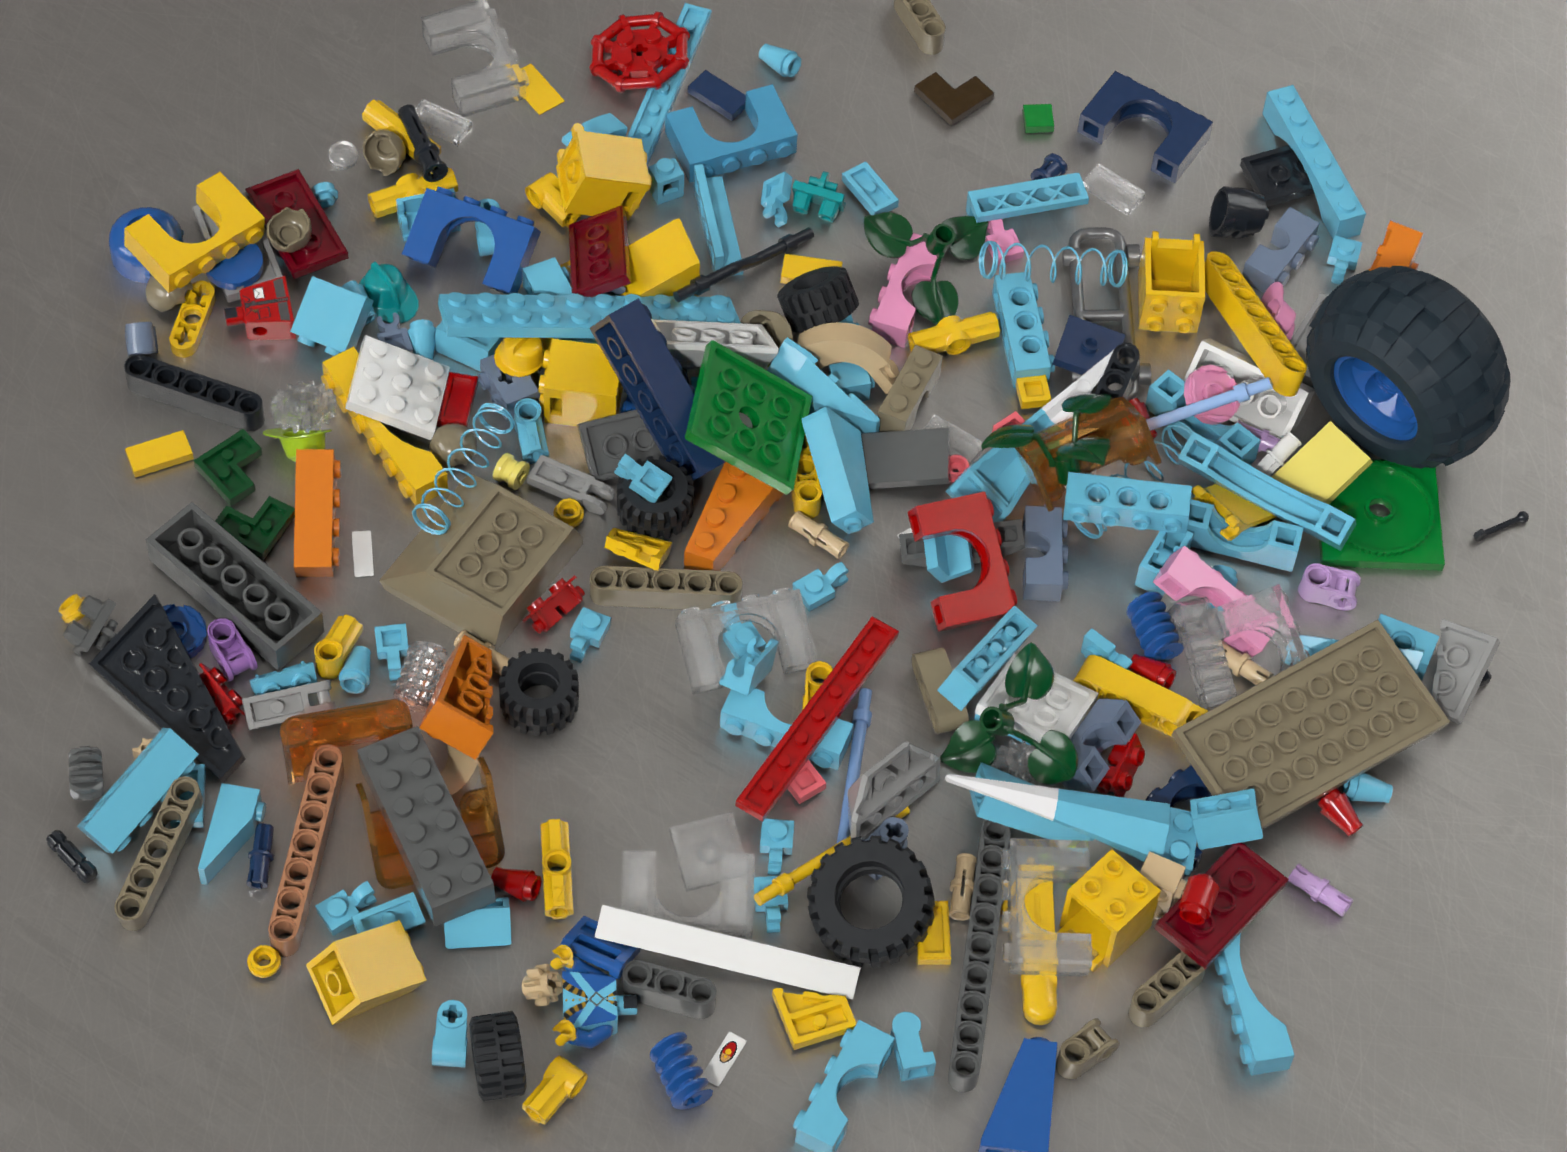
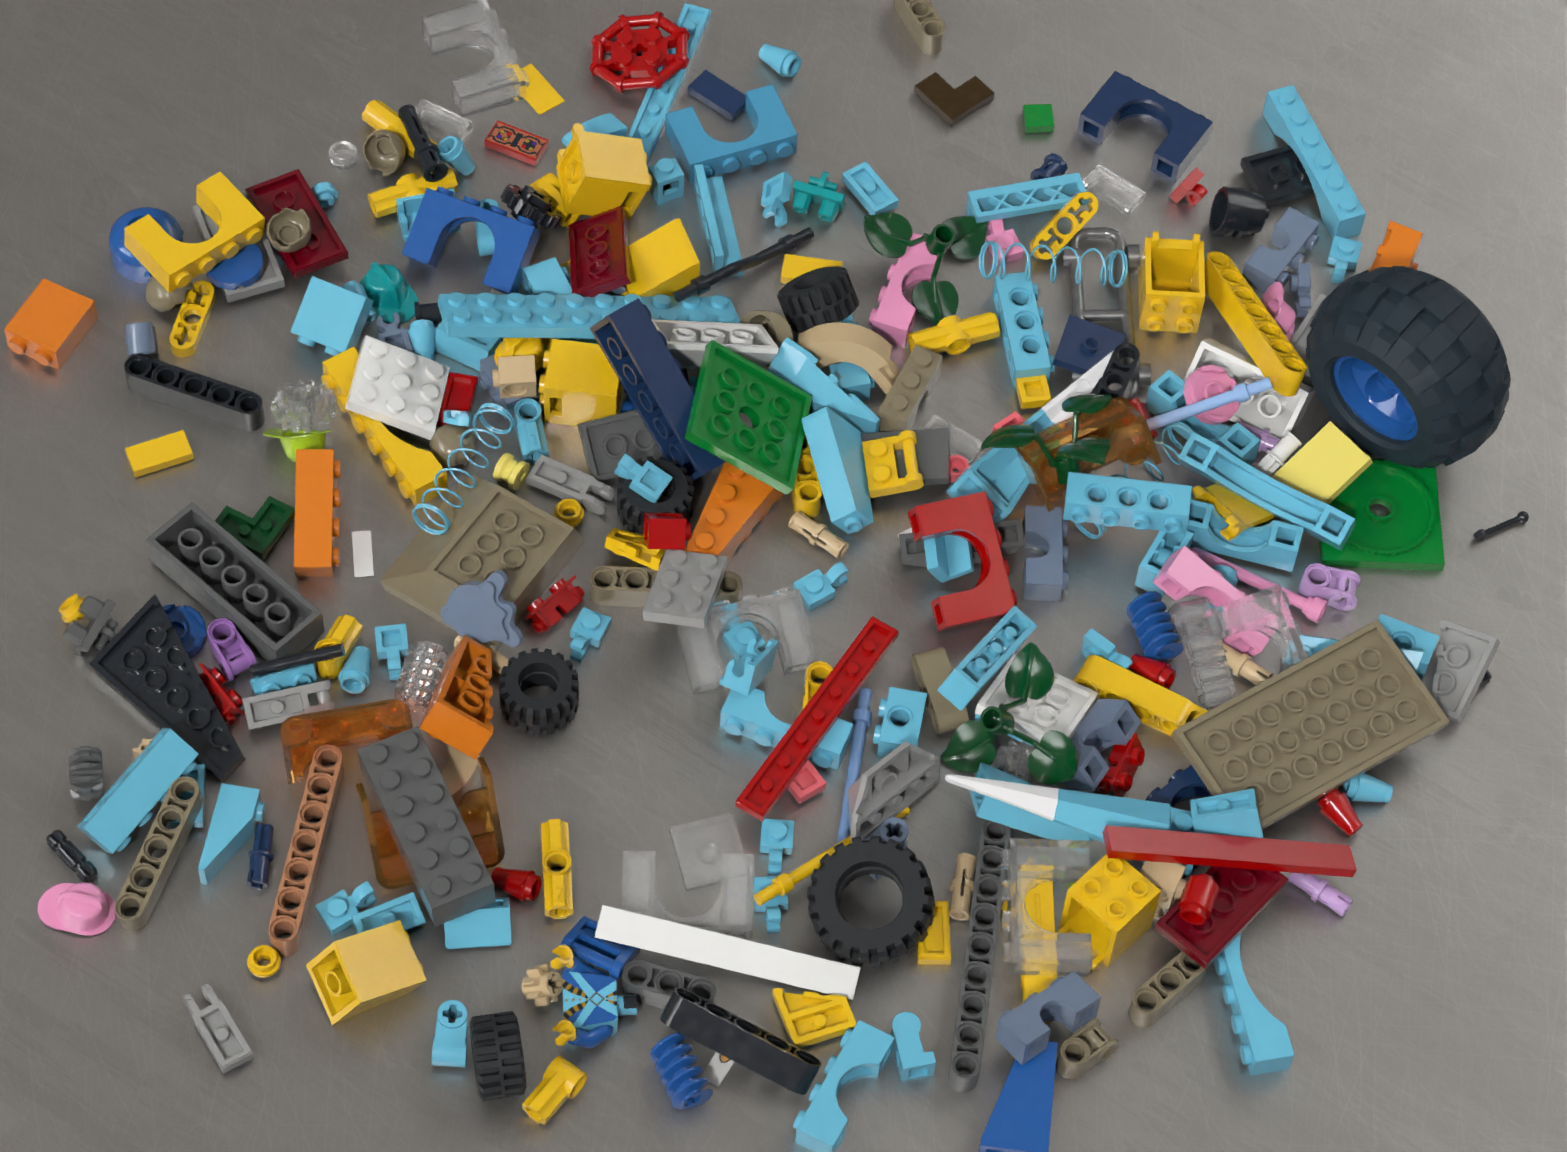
(50, 324): none -> orange brick
(77, 908): none -> bright pink piece
(219, 1030): none -> light grey hinge
(223, 466): dark green plate -> none
(264, 311): red torso -> none
(297, 660): none -> black bar
(427, 312): none -> black bush
(456, 155): none -> medium azure cone
(459, 418): none -> medium azure tile
(481, 612): none -> sand blue tile
(515, 376): none -> tan brick
(516, 143): none -> tile
(531, 205): none -> black gear
(665, 531): none -> red brick
(685, 588): none -> light grey plate
(740, 1041): none -> black beam
(882, 465): none -> yellow plate
(901, 707): none -> medium azure brick
(1064, 1001): none -> sand blue arch
(1084, 217): none -> yellow beam
(1190, 189): none -> tile
(1228, 851): none -> red tile
(1301, 284): none -> sand blue plate
(1311, 607): none -> bright pink piece

